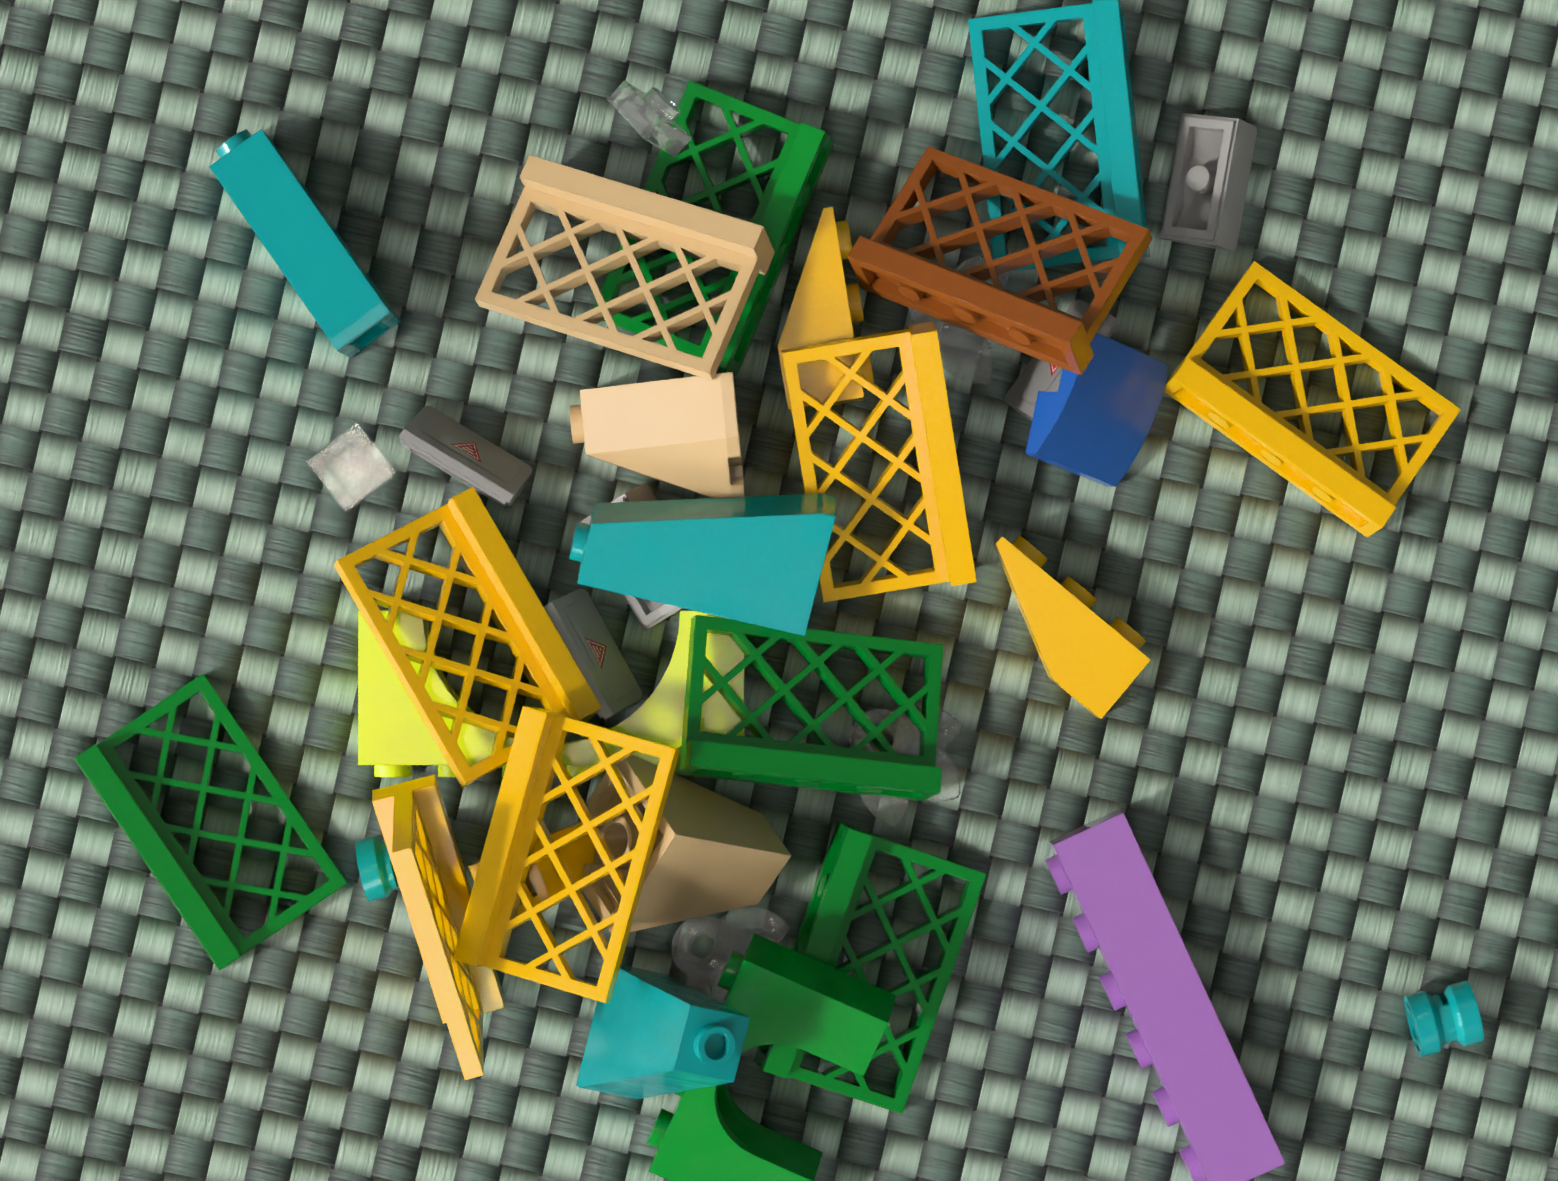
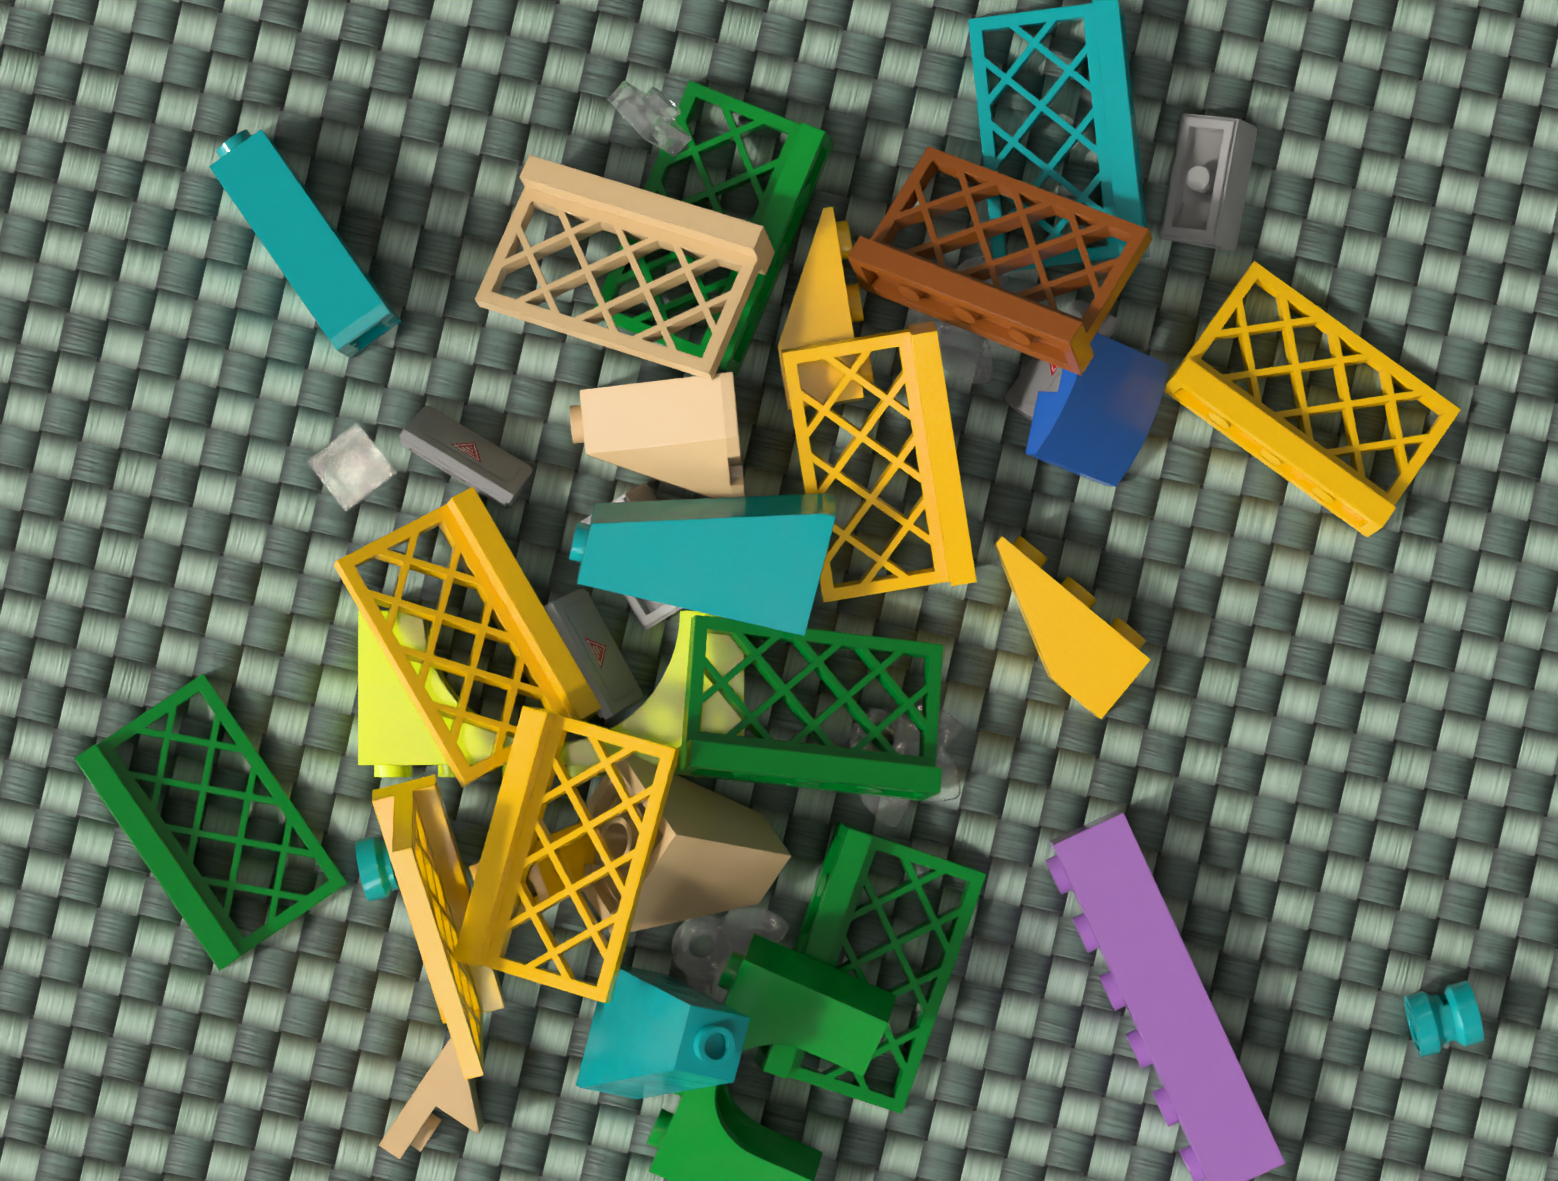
(442, 1088): none -> tan slope

